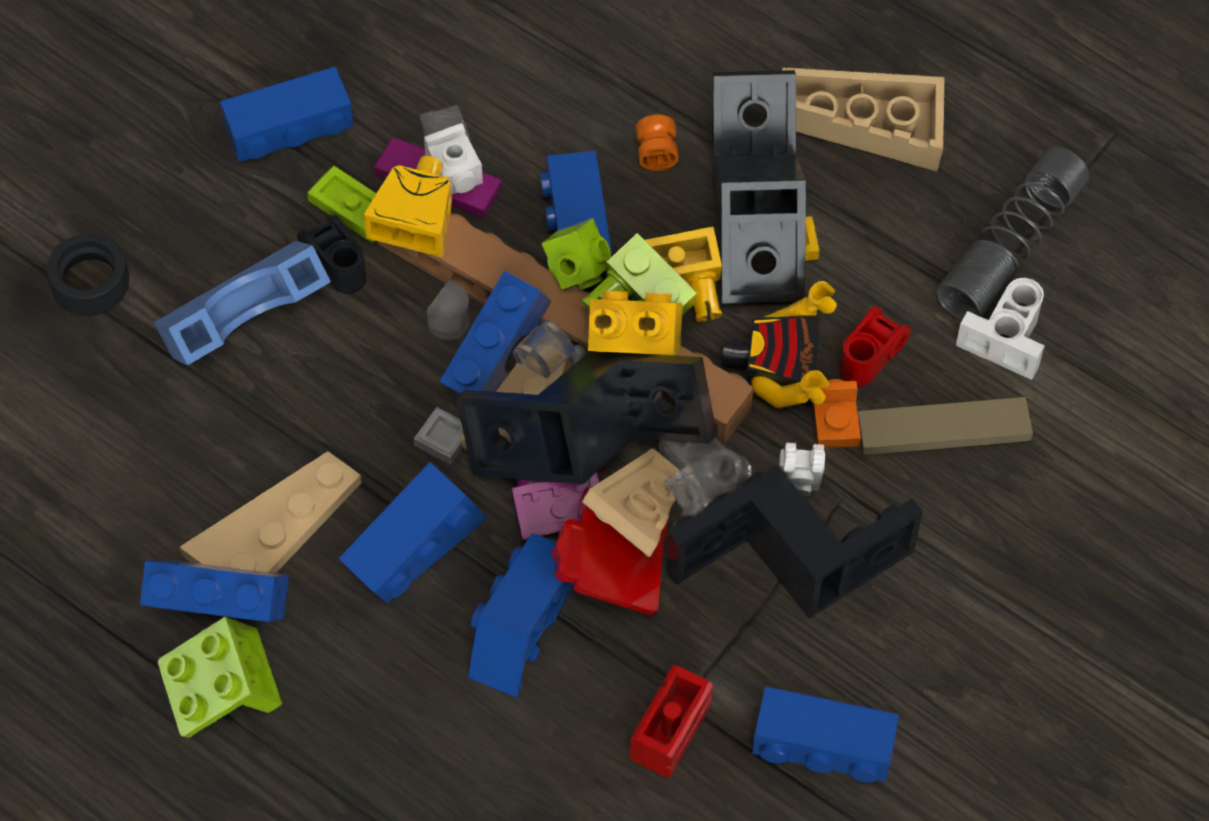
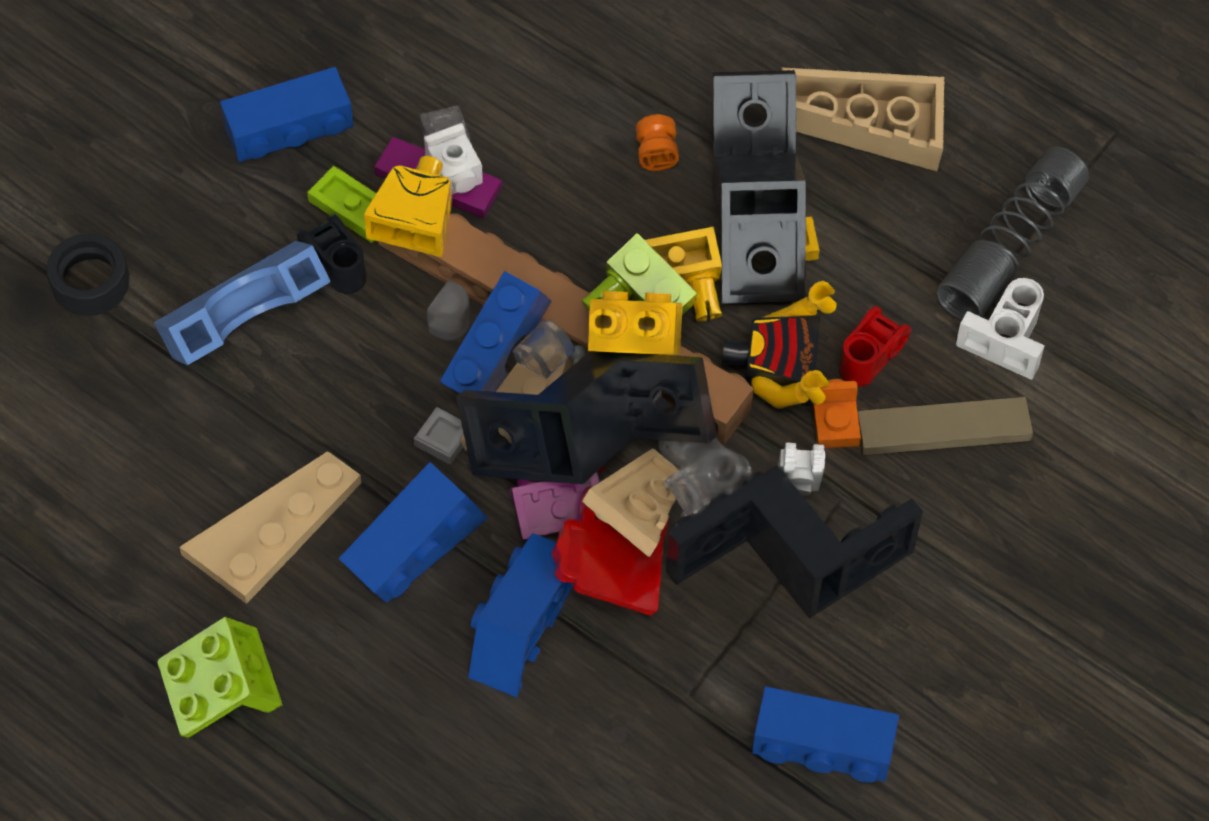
(214, 590): blue brick -> none
(574, 192): blue brick -> none
(577, 255): lime brick -> none
(671, 721): red brick -> none

